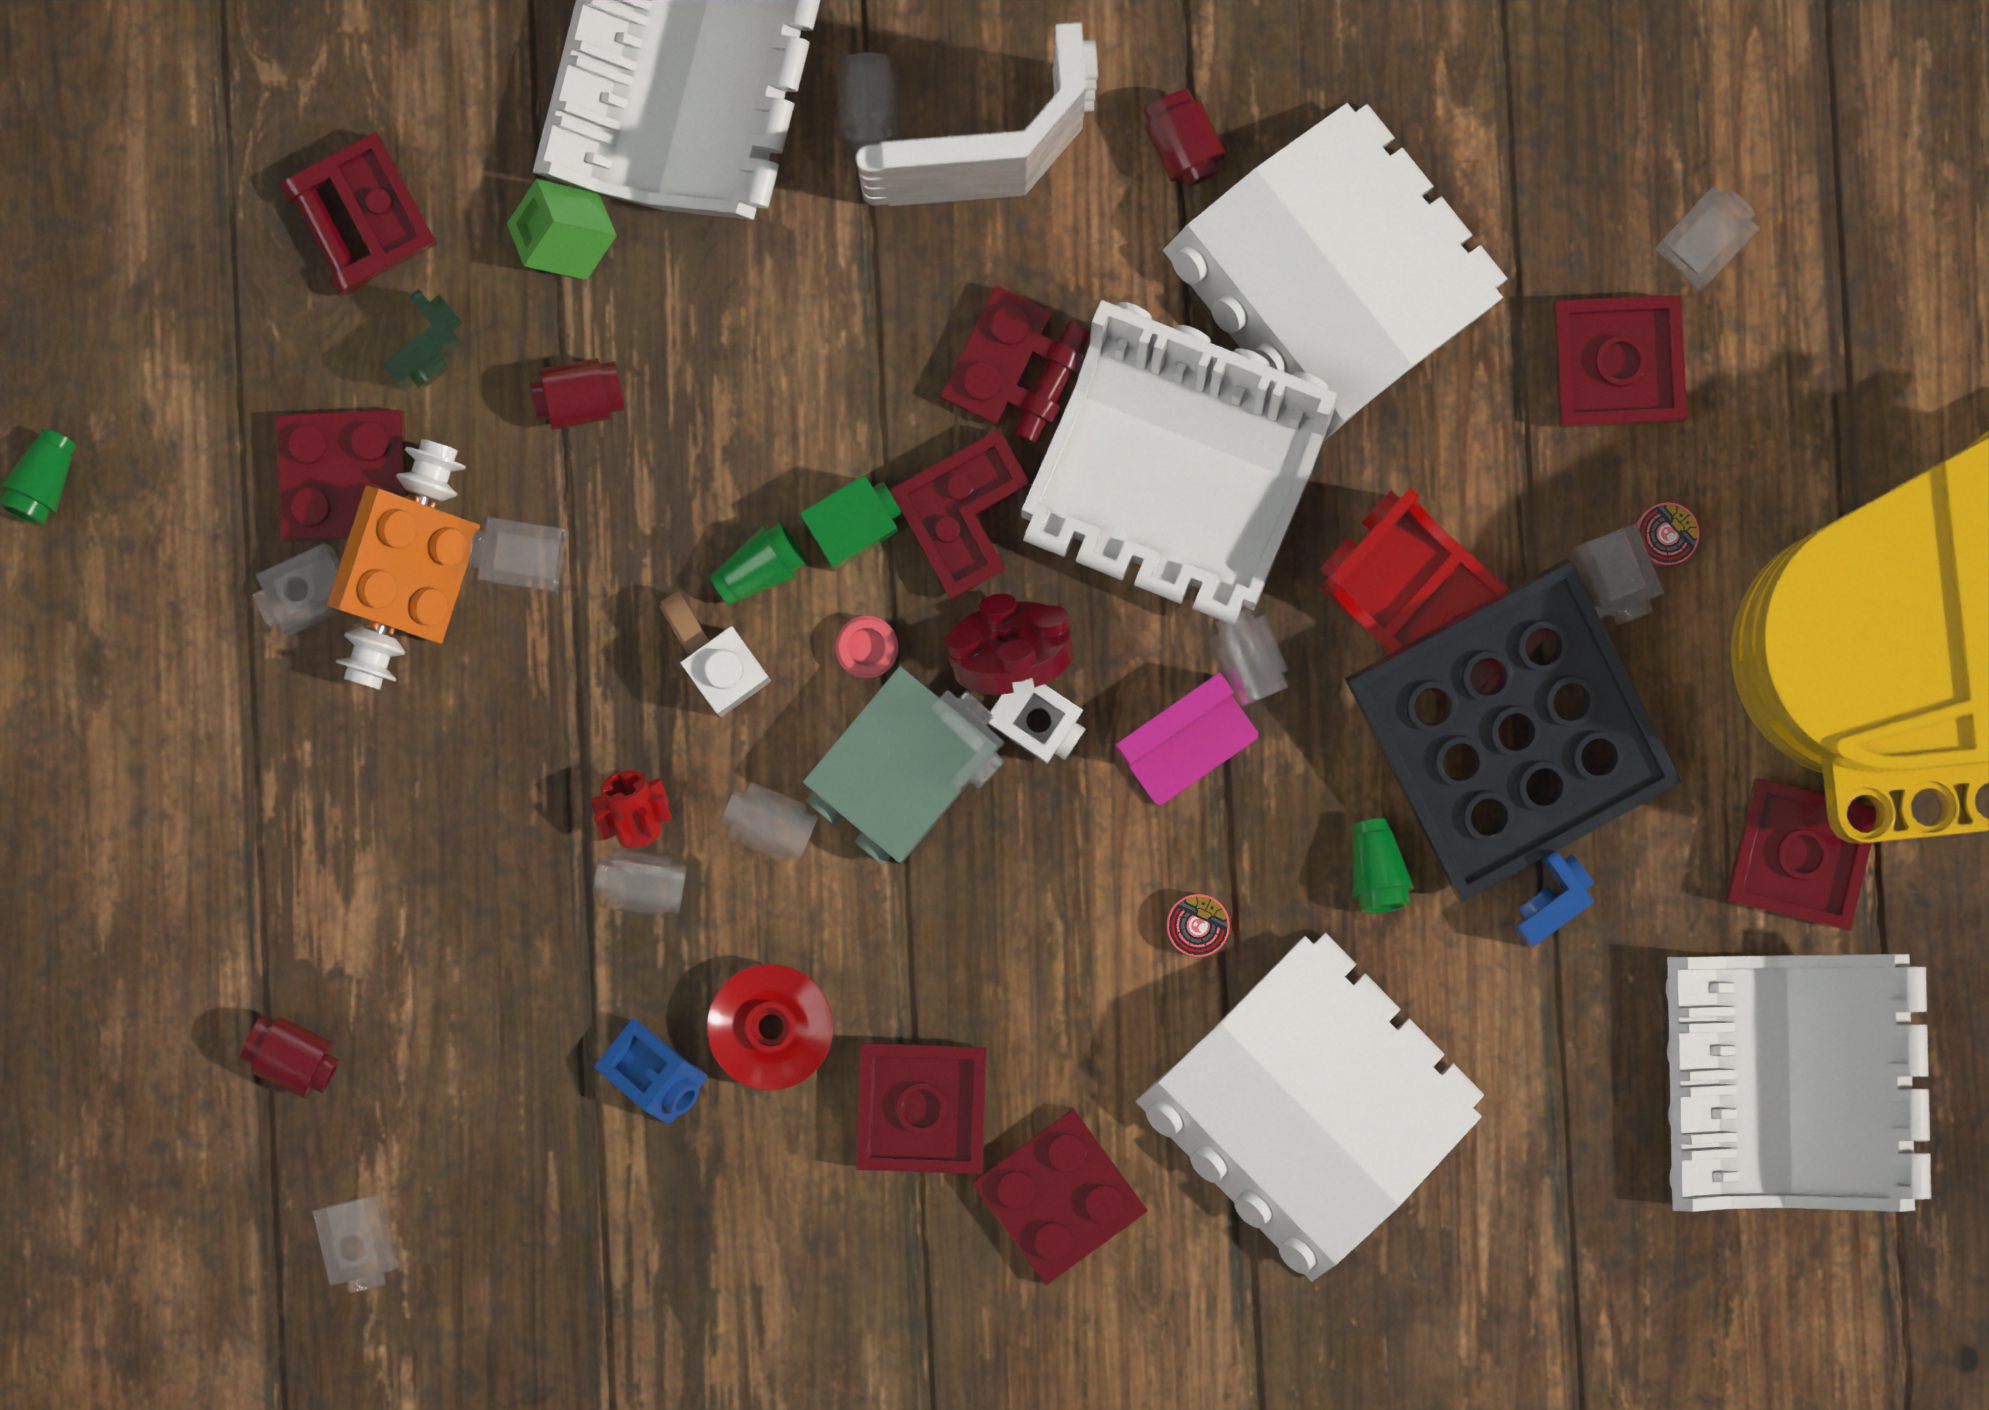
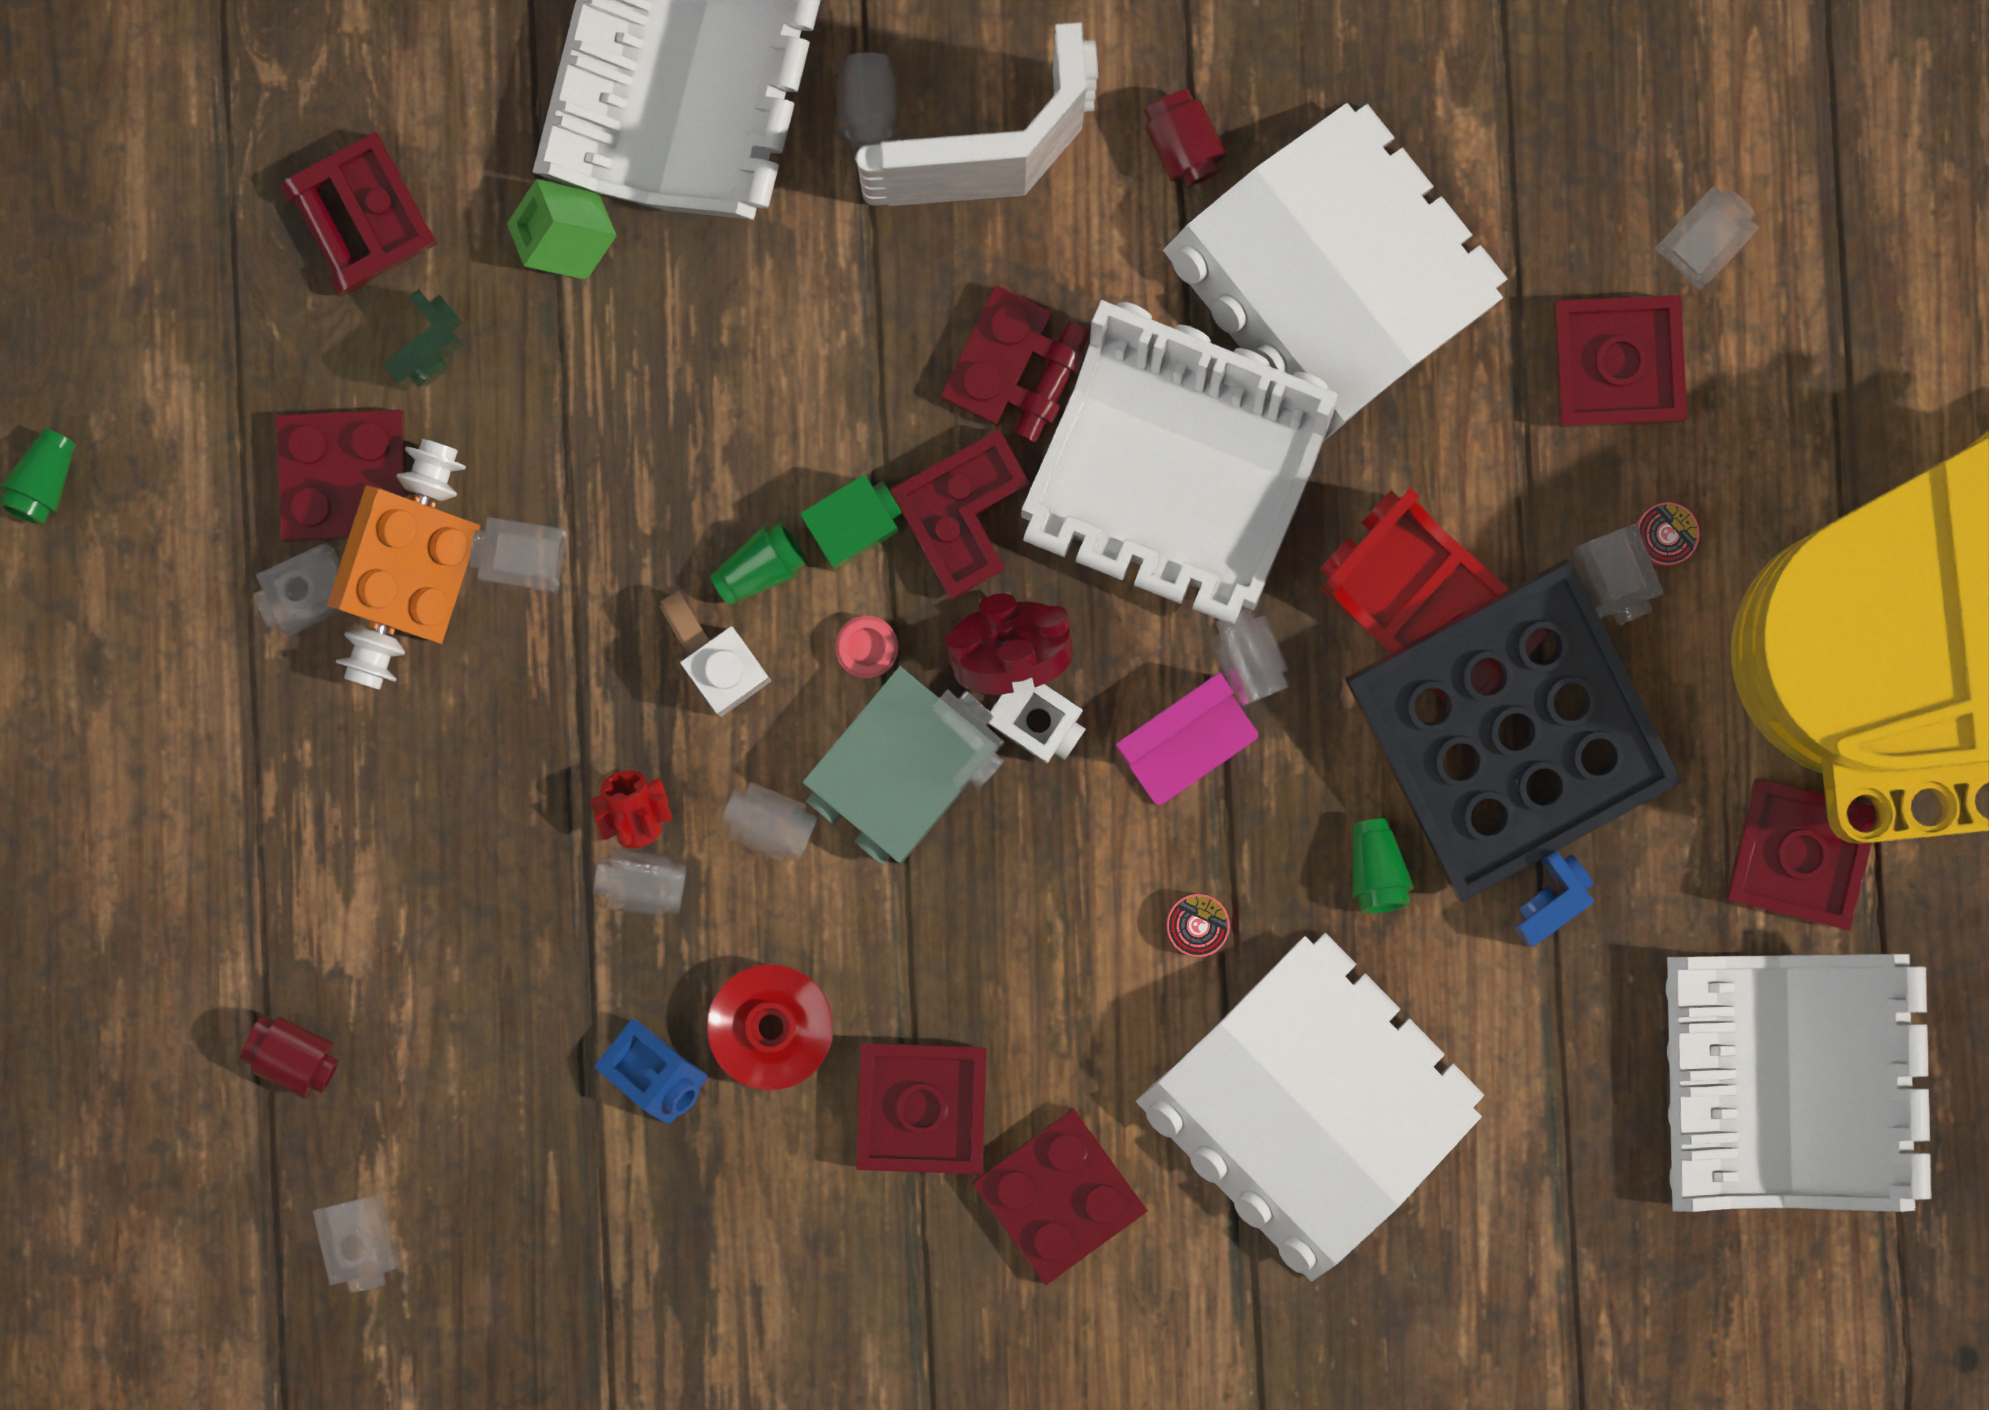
(577, 393): dark red brick -> none

